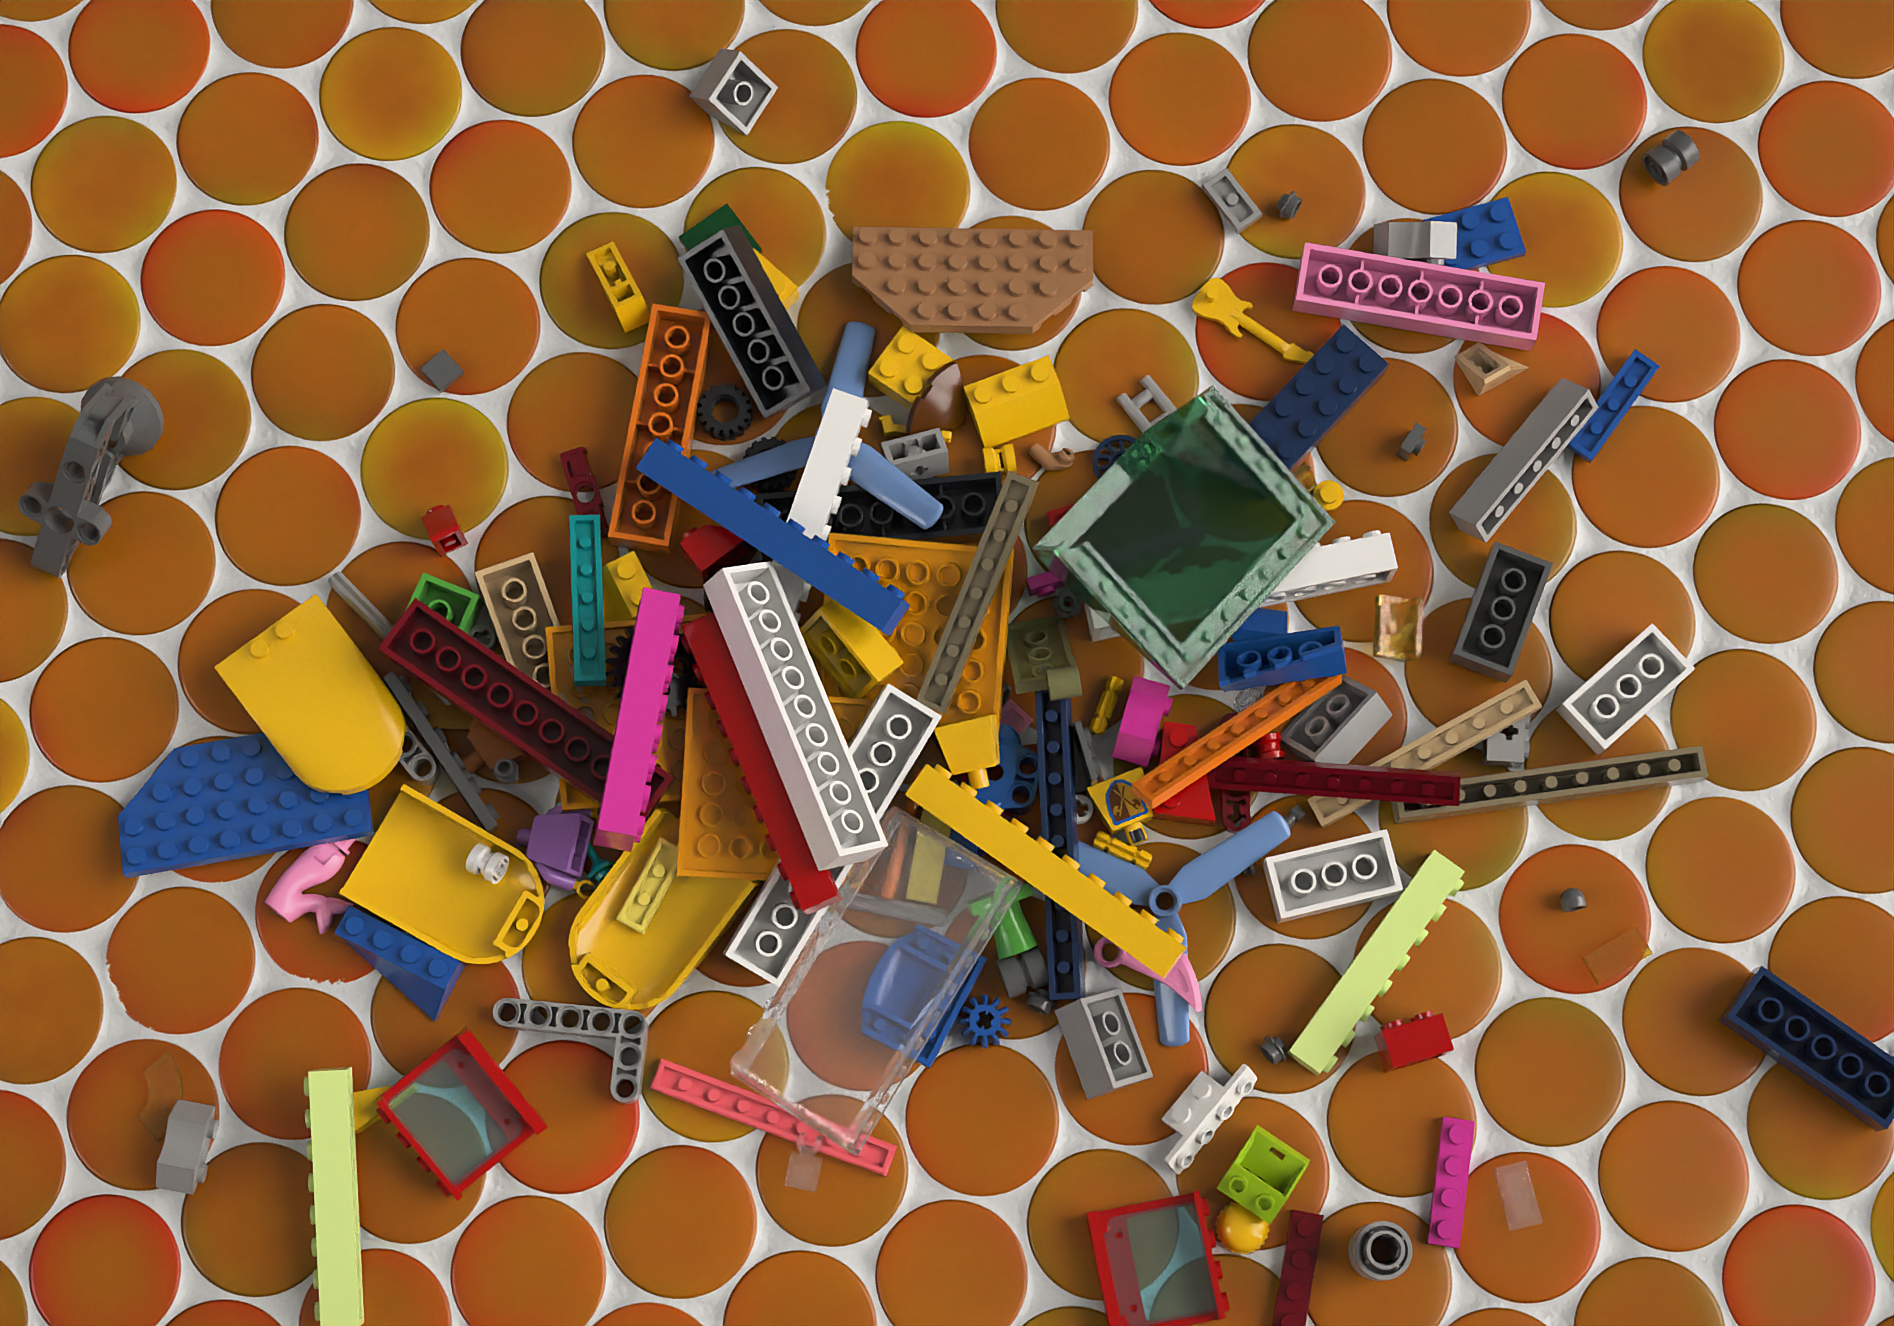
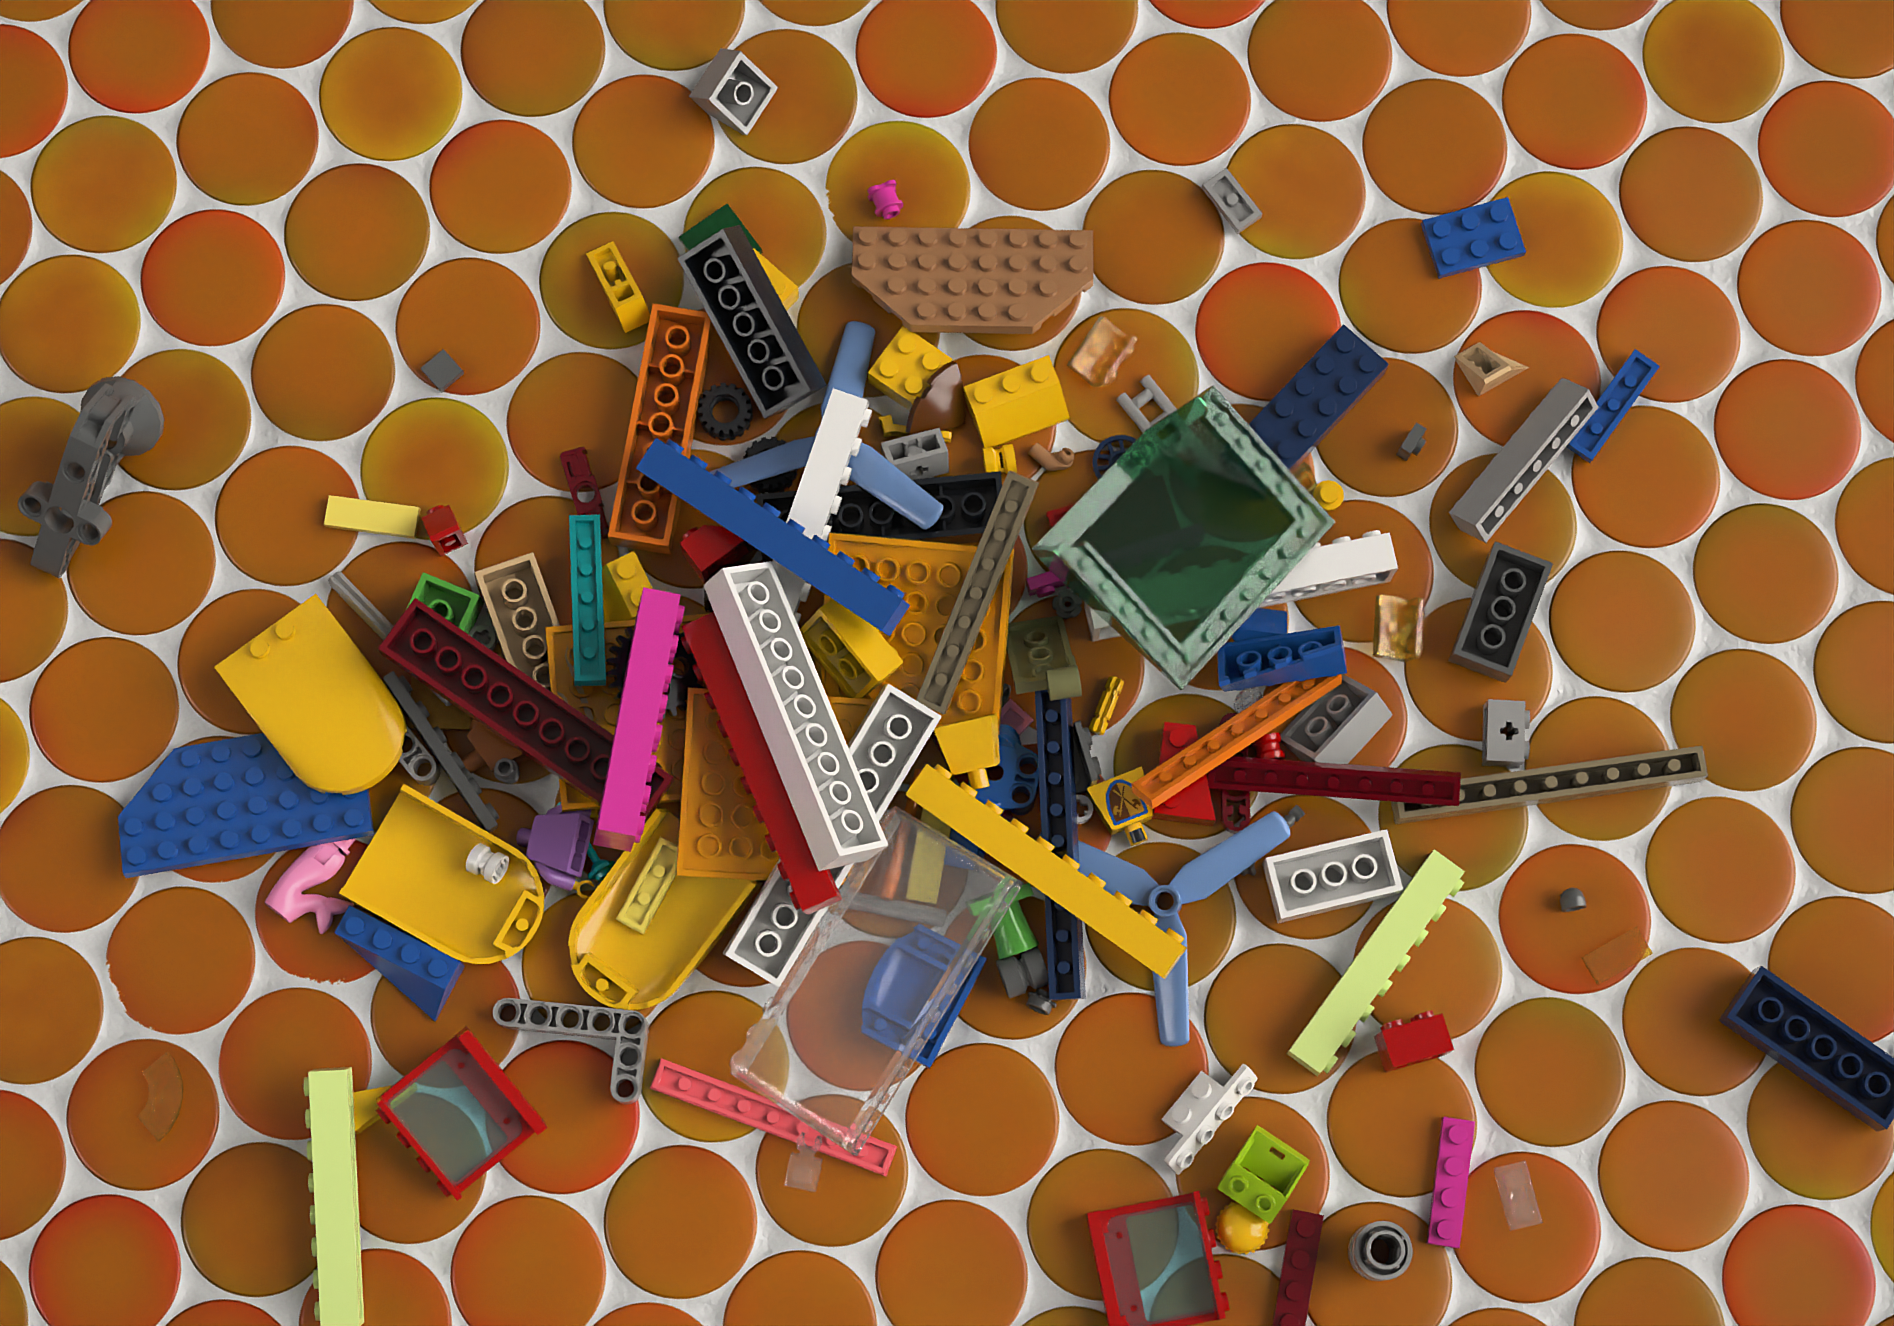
(186, 1147): light grey brick -> none
(372, 517): none -> light yellow tile
(885, 199): none -> dark pink brick
(974, 1018): blue gear -> none
(1102, 353): none -> clear yellow bracket
(1103, 1043): light grey slope -> none
(1122, 850): yellow axle -> none
(1141, 721): dark pink brick -> none
(1180, 979): bright pink piece -> none
(1219, 304): yellow piece -> none
(1273, 1049): dark grey plate -> none
(1289, 205): dark grey plate -> none
(1417, 240): light grey brick -> none
(1418, 296): bright pink brick -> none
(1442, 743): tan plate -> none
(1625, 689): white brick -> none
(1675, 155): dark grey wheel -> none

